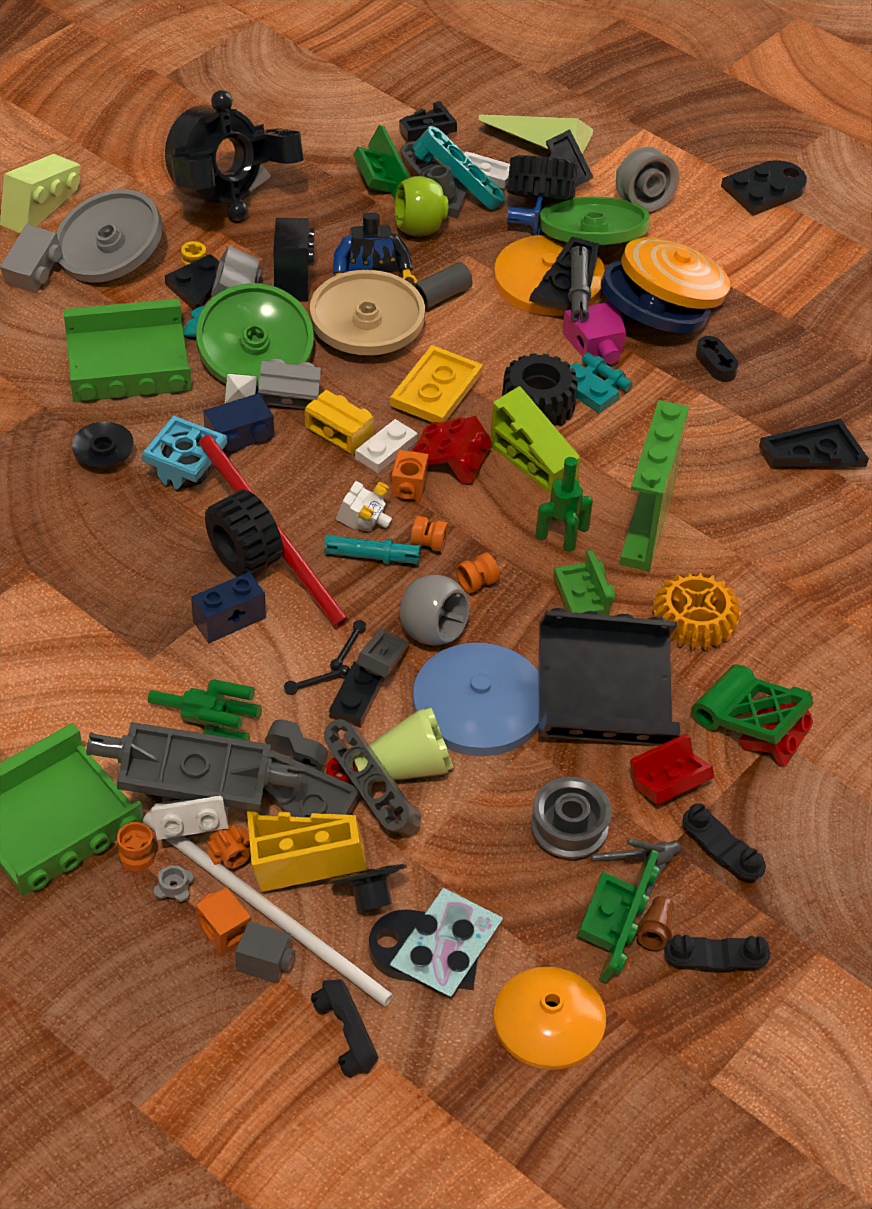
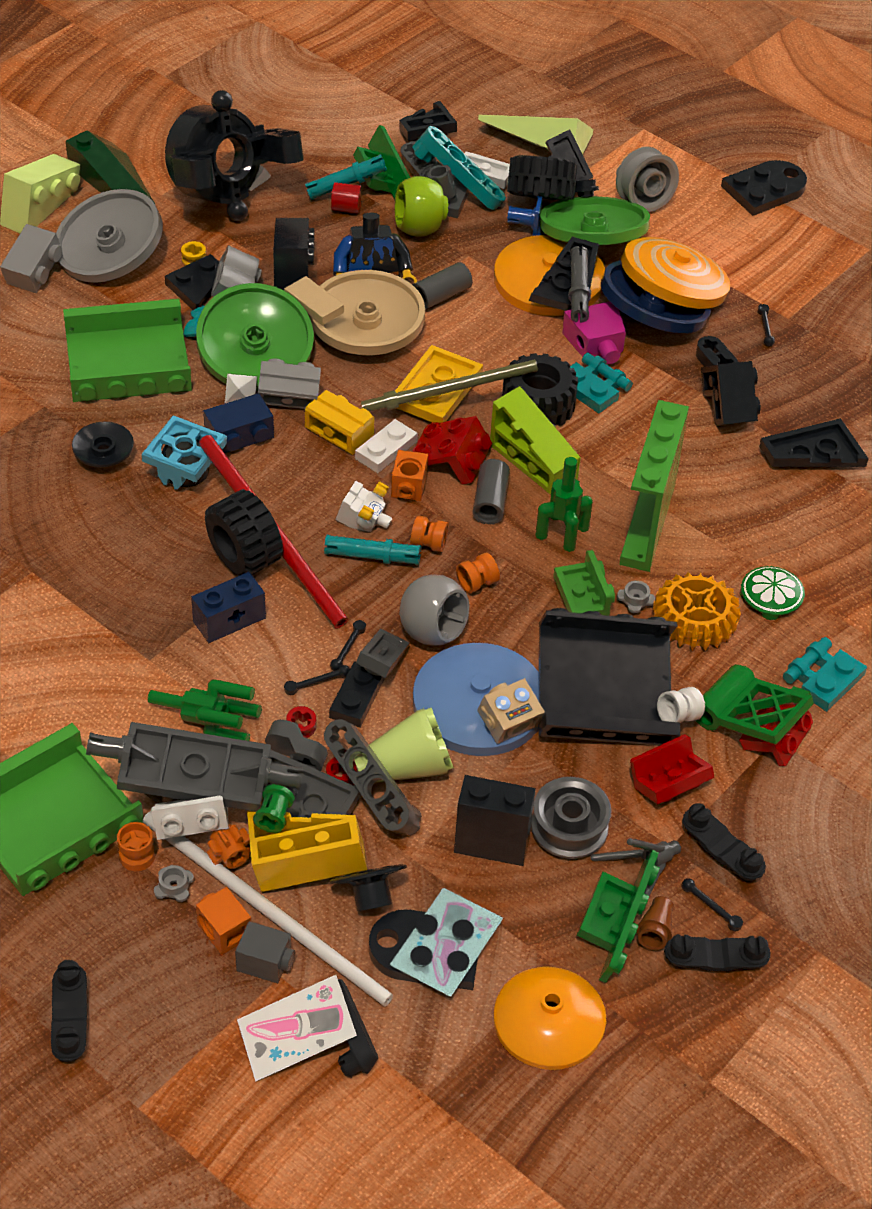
(69, 1011): none -> black piece
(103, 164): none -> dark green wedge
(273, 808): none -> green bush
(296, 1027): none -> white sticker
(303, 714): none -> red bush
(315, 300): none -> tan tile
(346, 198): none -> red brick
(356, 173): none -> teal pin
(392, 399): none -> olive bar
(491, 491): none -> dark grey pin
(494, 820): none -> black brick
(510, 710): none -> tan head
(586, 187): none -> black plate
(636, 596): none -> light grey plate
(681, 705): none -> white wheel
(732, 392): none -> black brick
(734, 922): none -> black hinge
(763, 310): none -> black hinge
(772, 591): none -> dish
(834, 677): none -> teal plate

